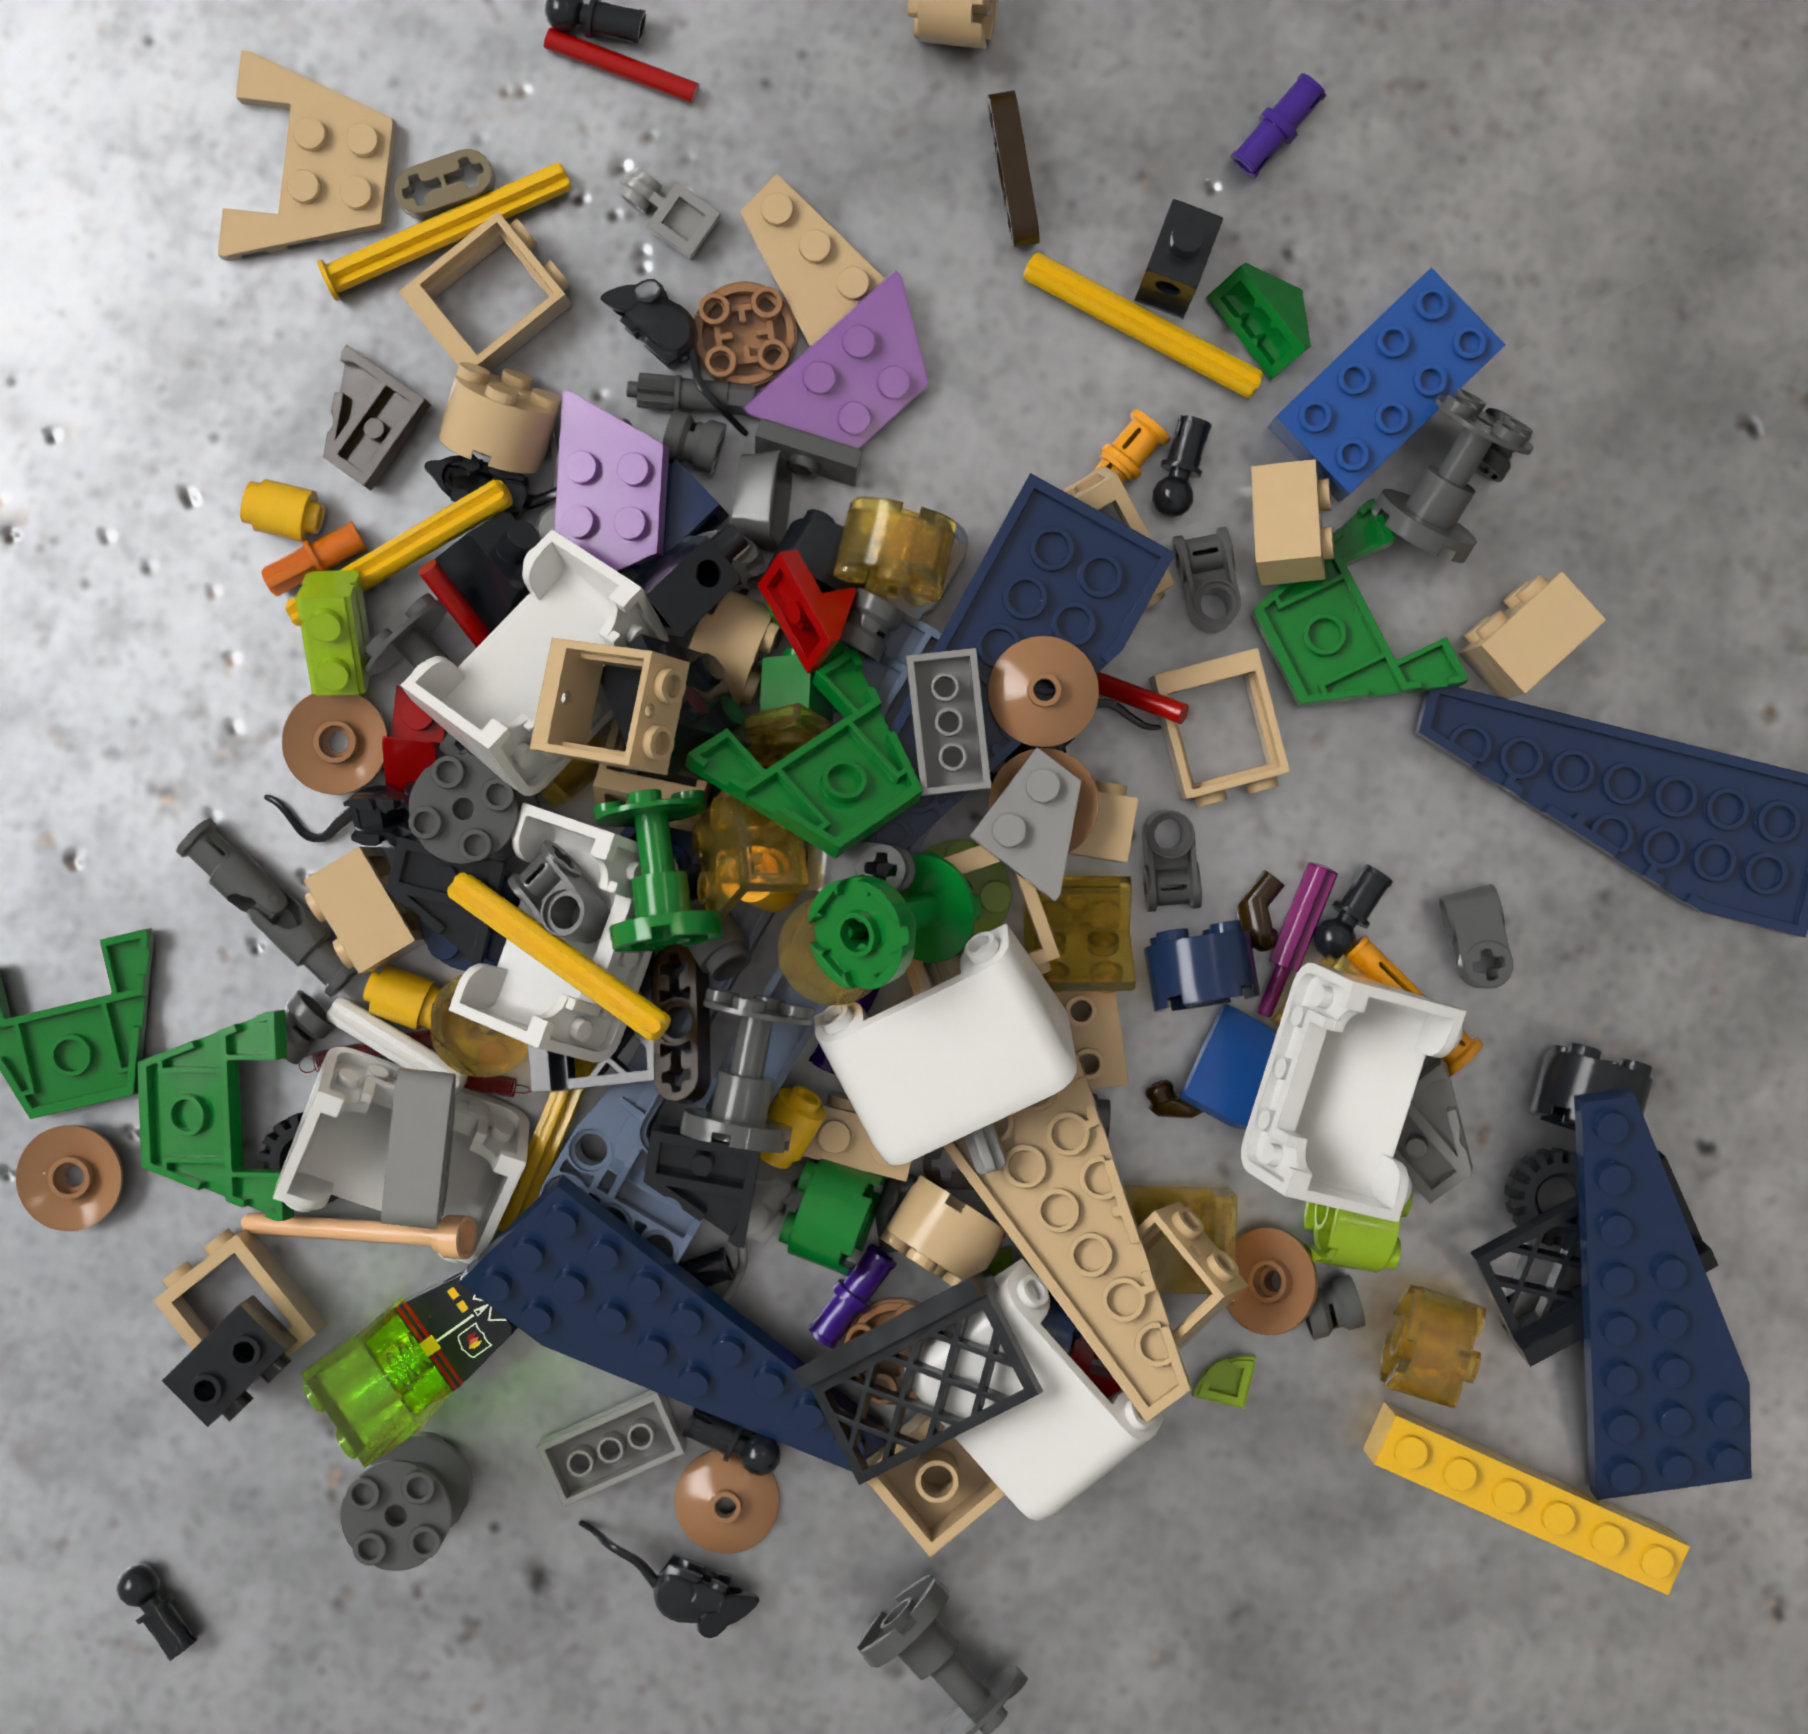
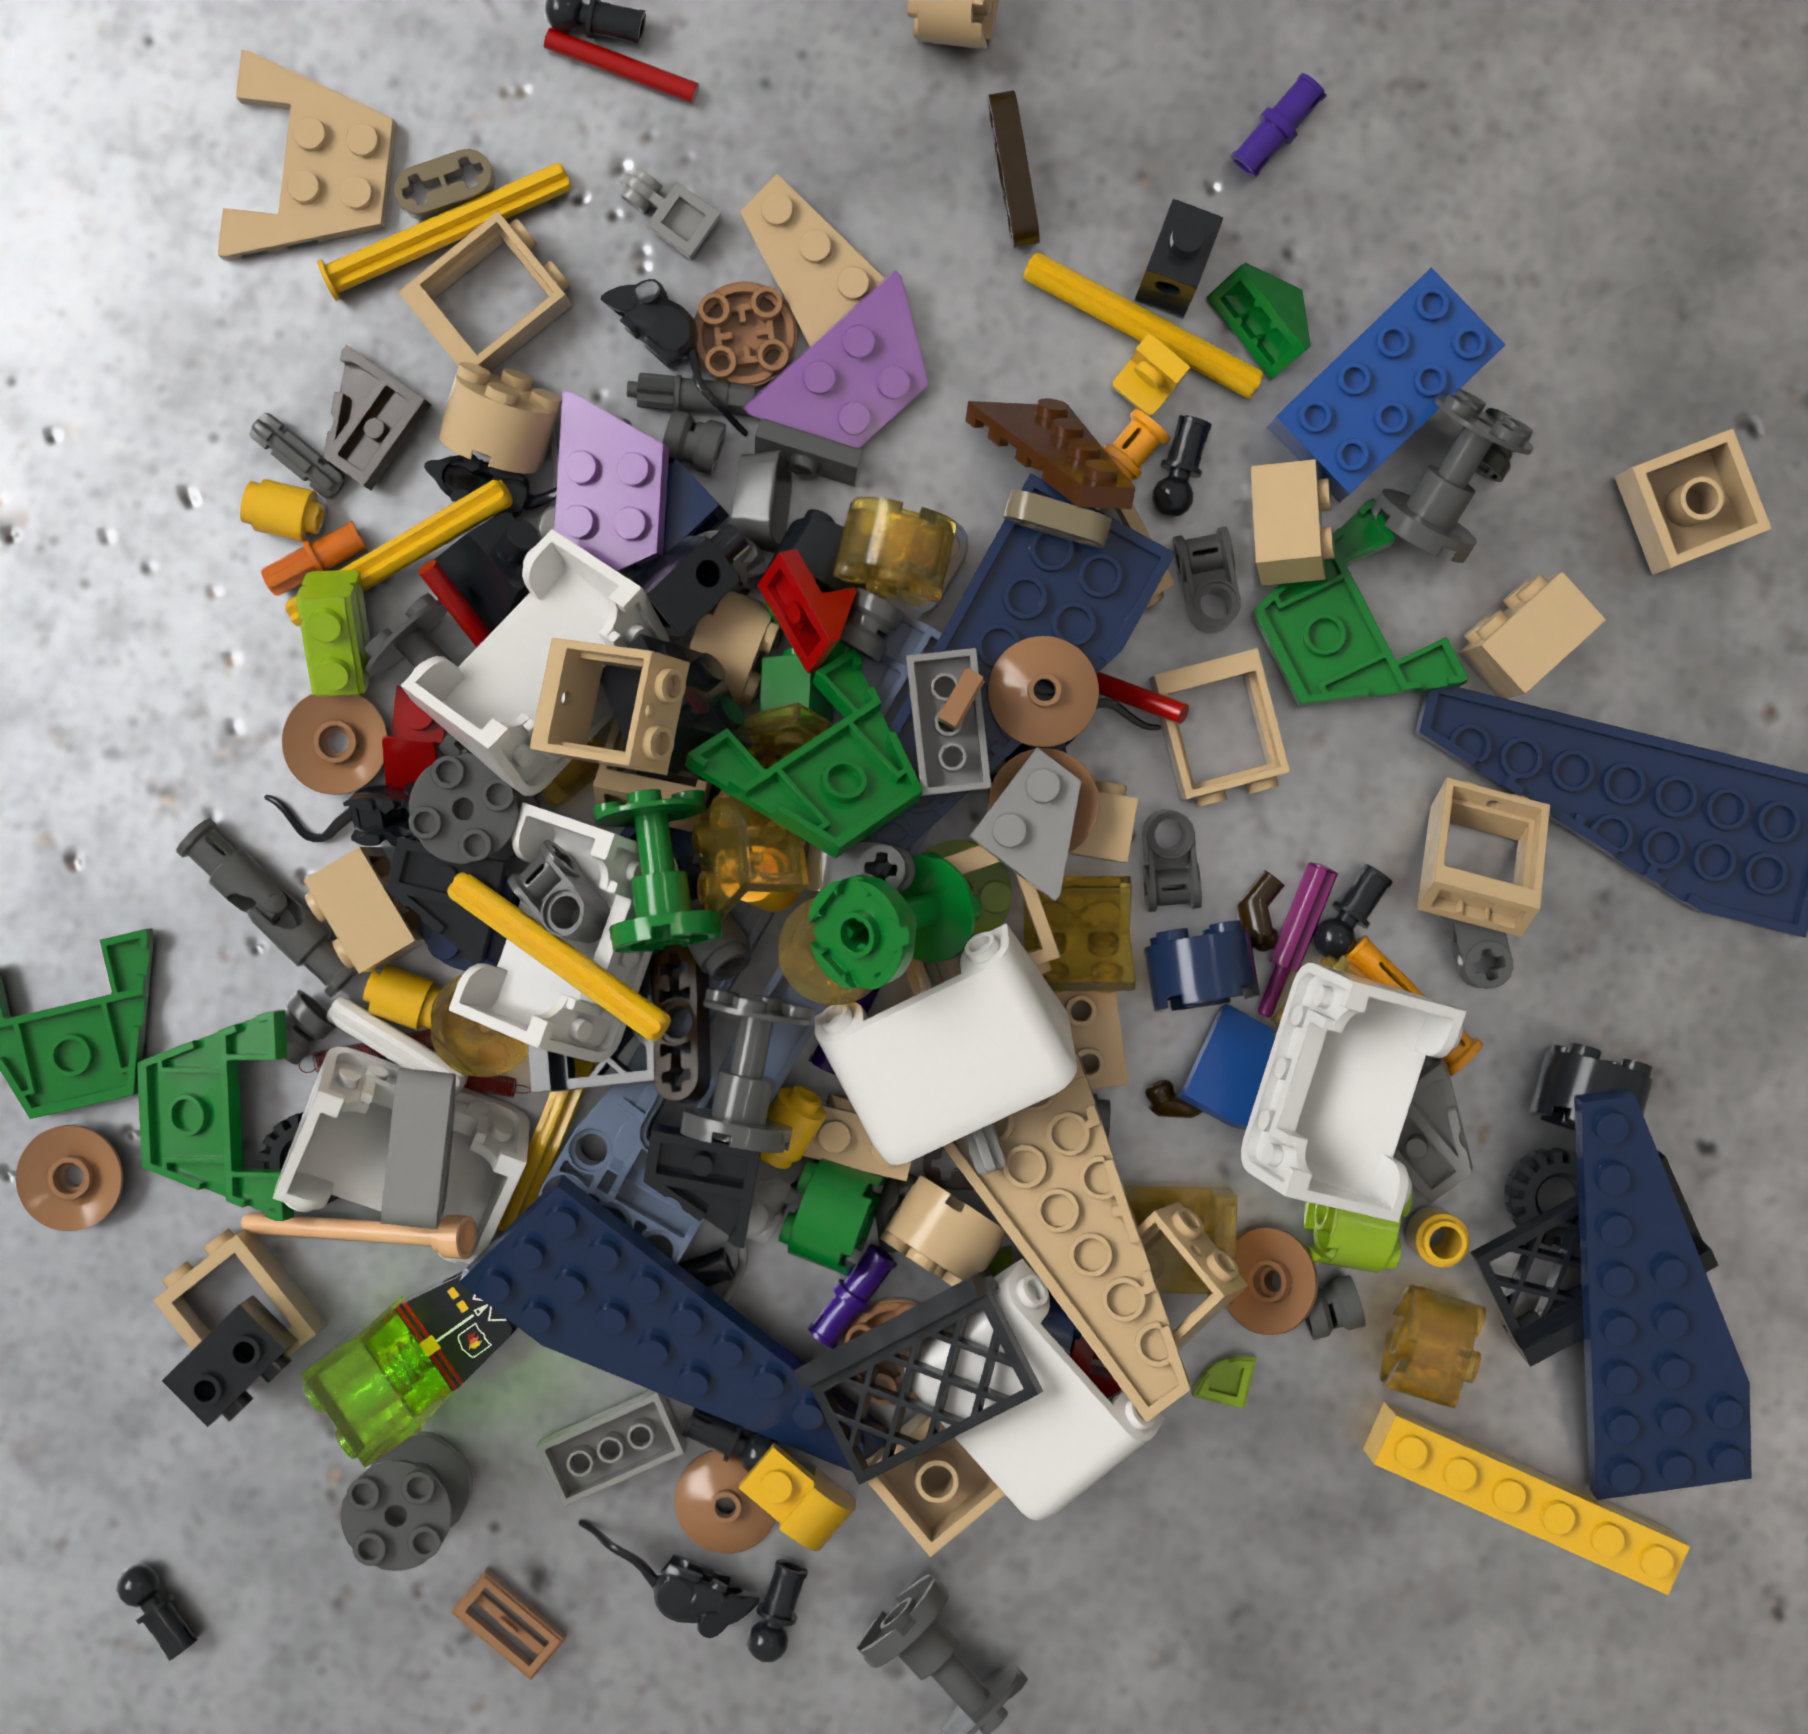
(296, 455): none -> dark grey axle
(523, 1609): none -> medium nougat tile
(768, 1637): none -> black pin
(802, 1501): none -> yellow brick
(961, 698): none -> medium nougat tile
(1057, 518): none -> dark tan beam
(1060, 445): none -> reddish brown wing
(1150, 375): none -> yellow bracket
(1448, 1248): none -> yellow brick
(1477, 897): none -> tan window
(1692, 501): none -> tan brick

